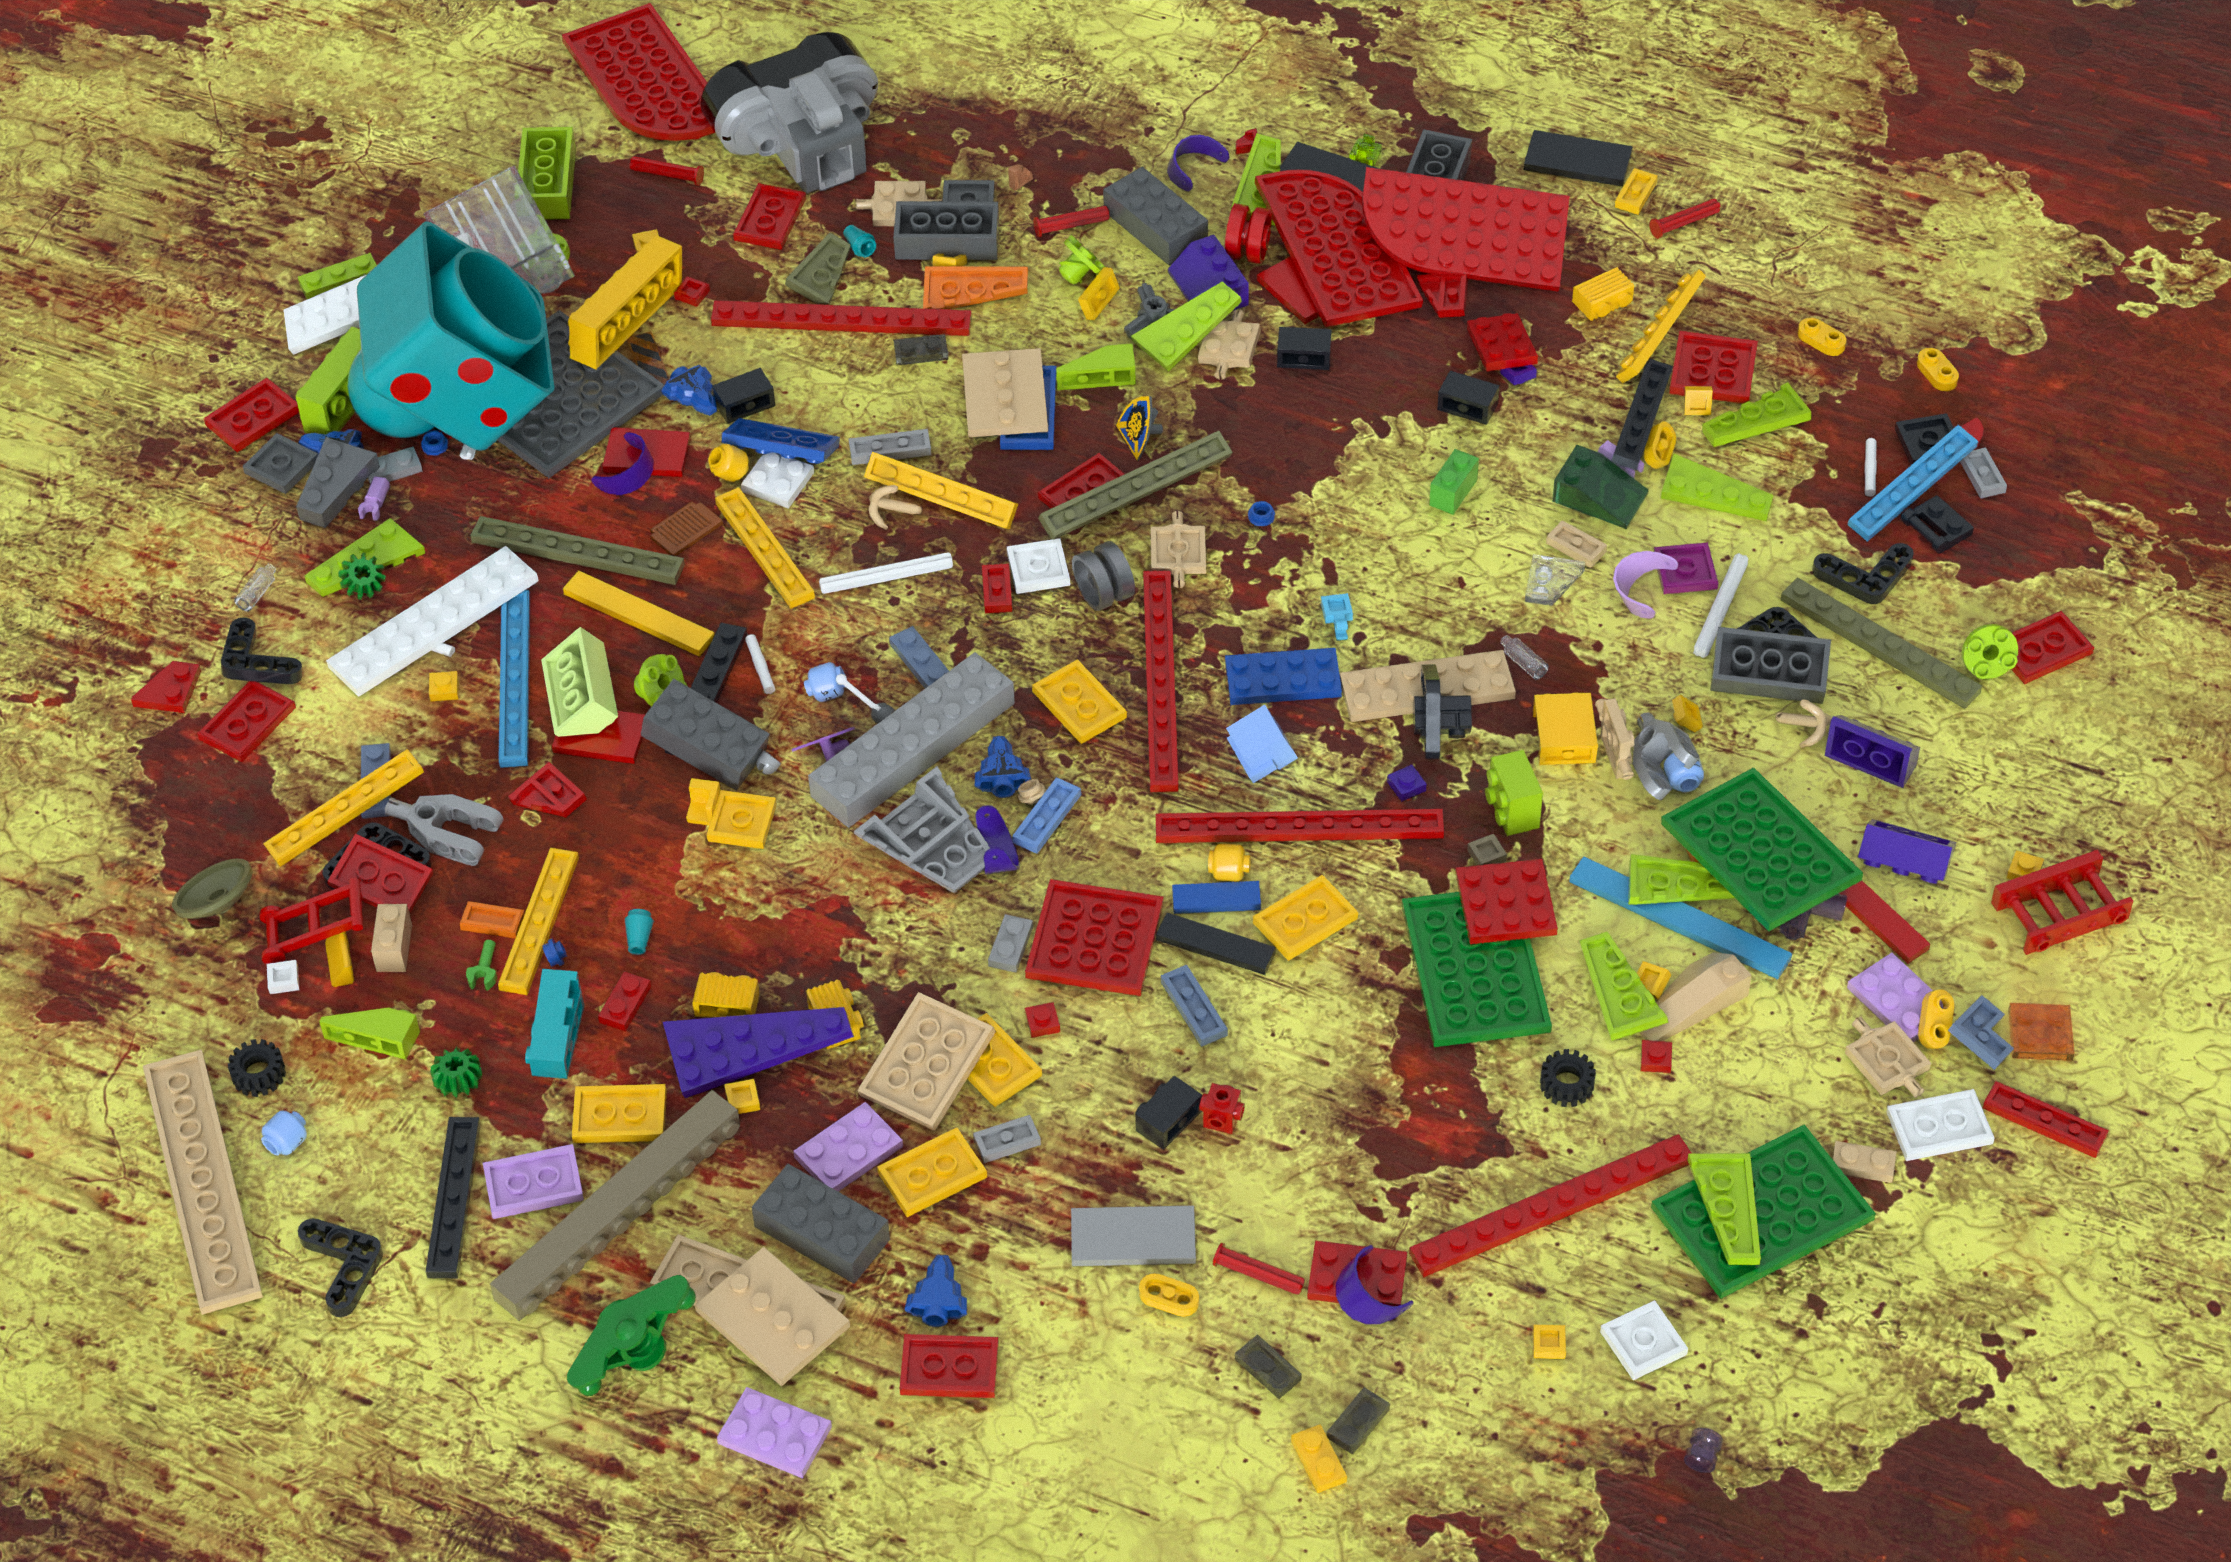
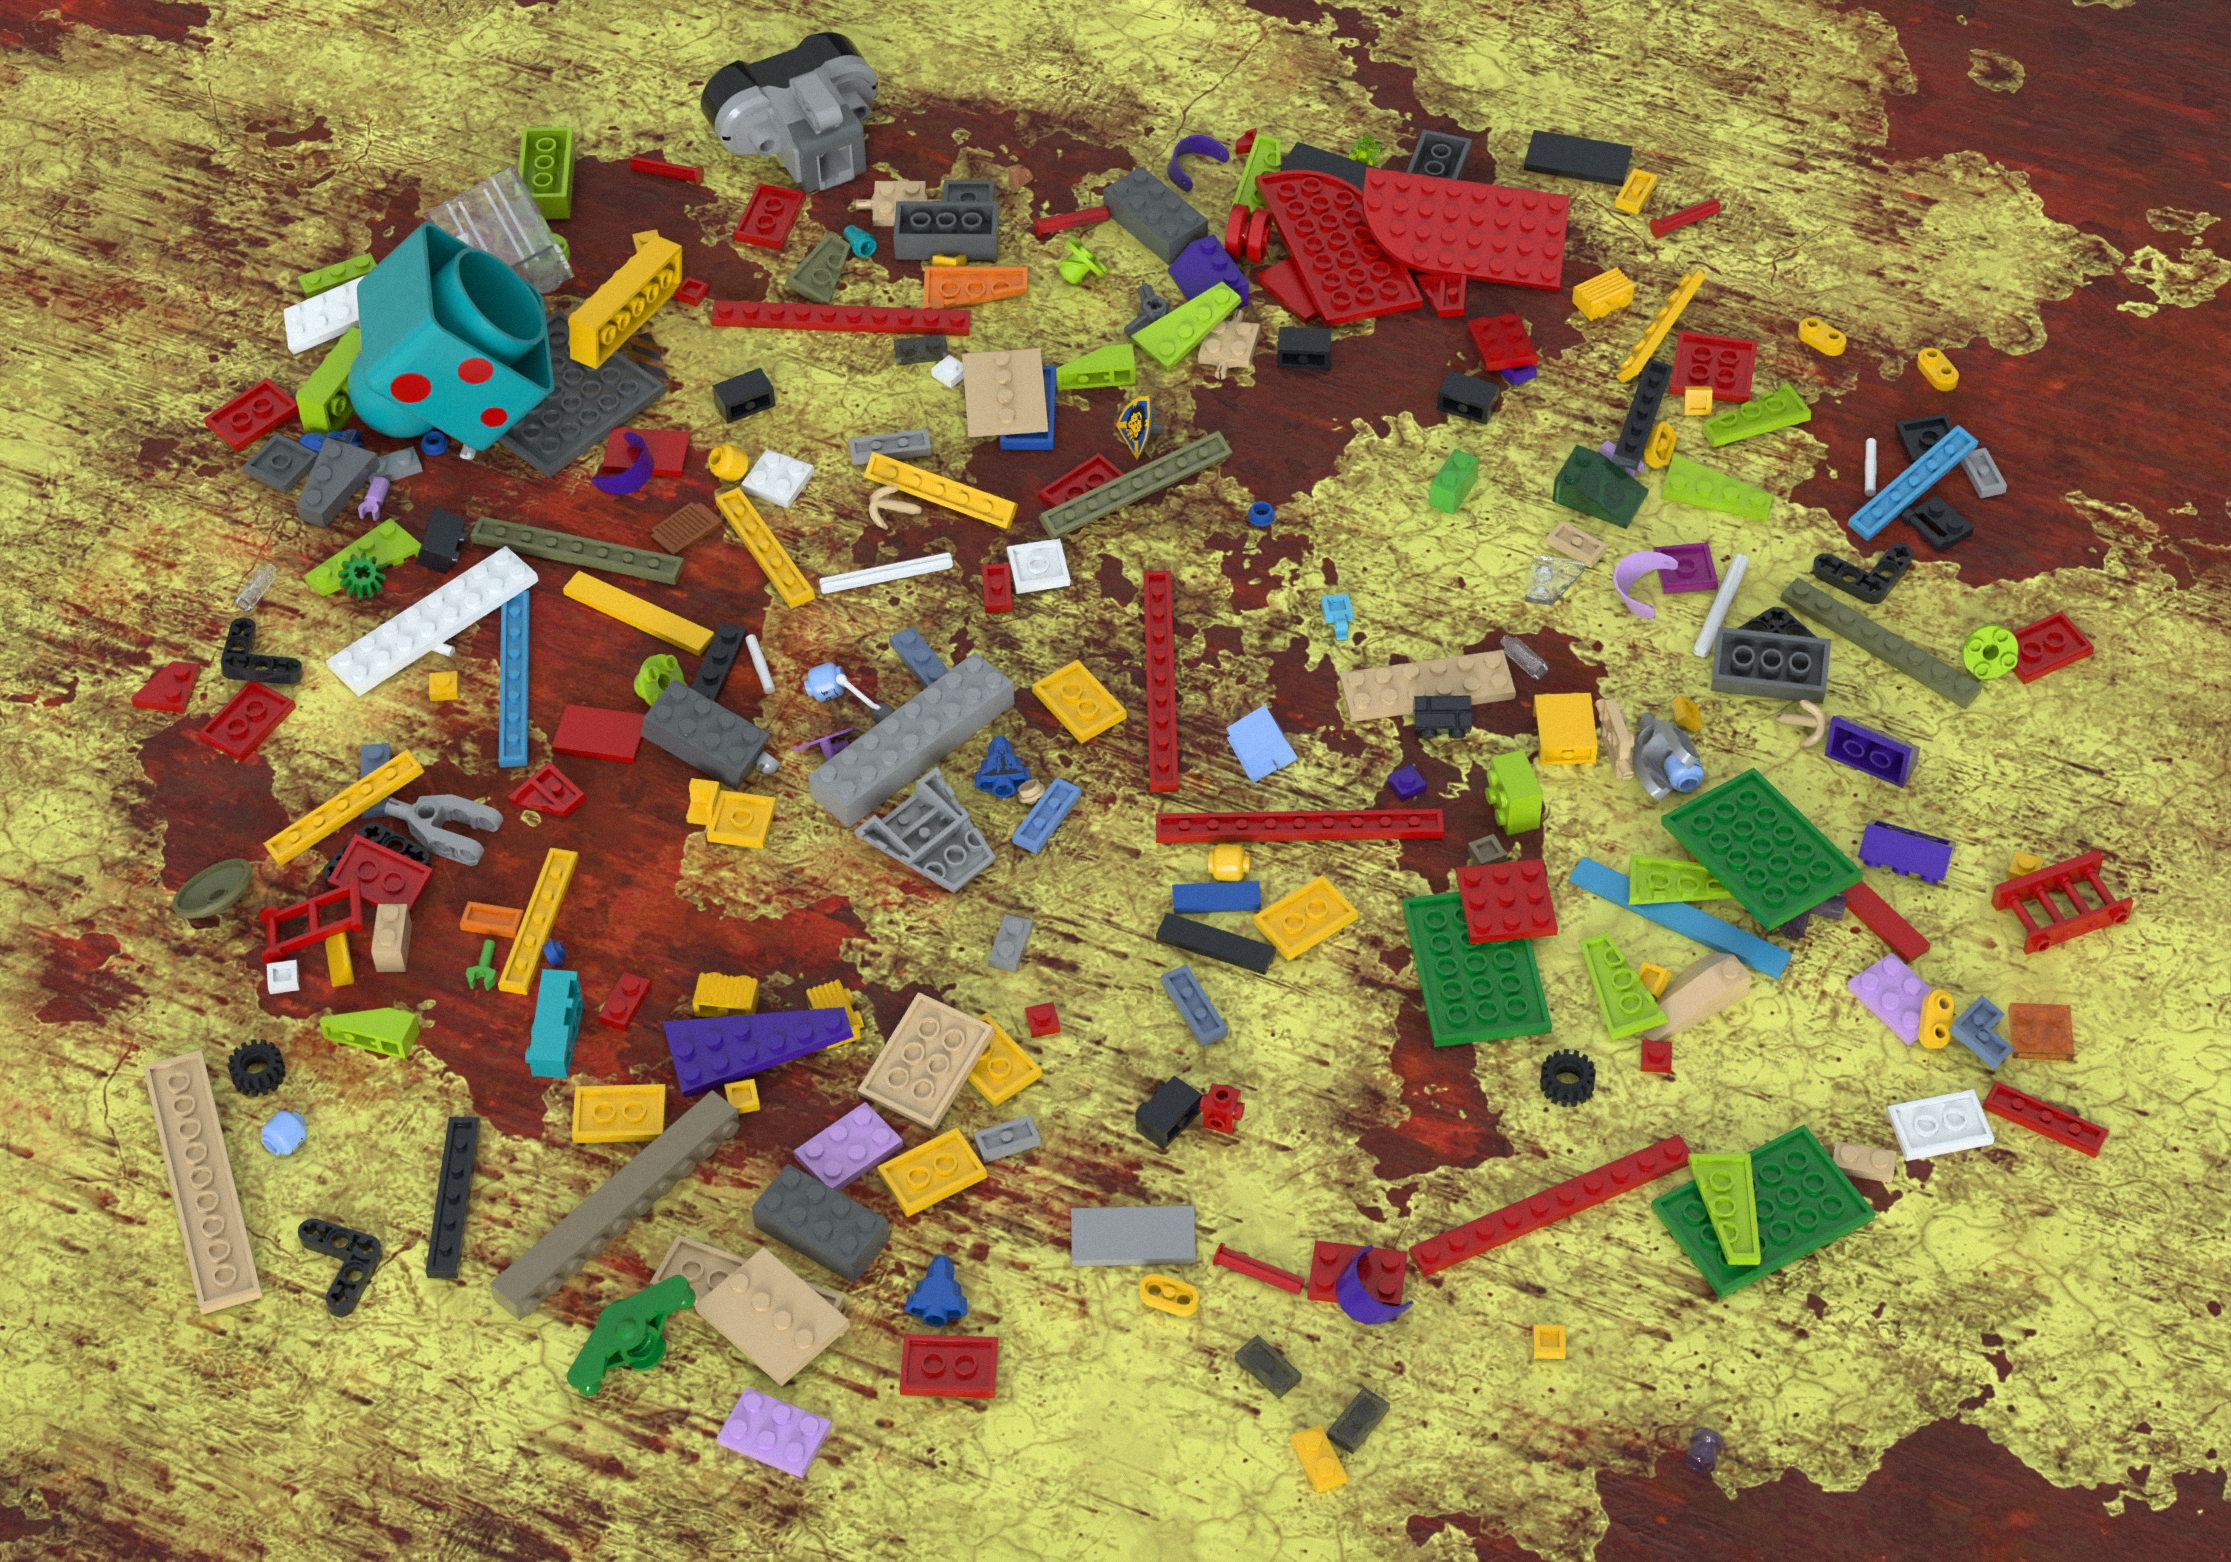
(440, 541): none -> black brick
(456, 1072): green gear -> none
(533, 1181): lavender plate -> none
(579, 685): yellowish green slope -> none
(638, 930): teal cone -> none
(642, 74): red plate -> none
(691, 388): blue rock -> none
(780, 439): blue plate -> none
(948, 371): none -> white plate
(998, 839): dark purple piece -> none
(1094, 937): red plate -> none
(1099, 293): yellow plate -> none
(1103, 575): flat silver wheel -> none
(1178, 549): tan plate -> none
(1283, 676): blue plate -> none
(1431, 692): beam -> none
(1644, 1340): white plate -> none
(1887, 1057): tan plate -> none
(1975, 429): red tile -> none

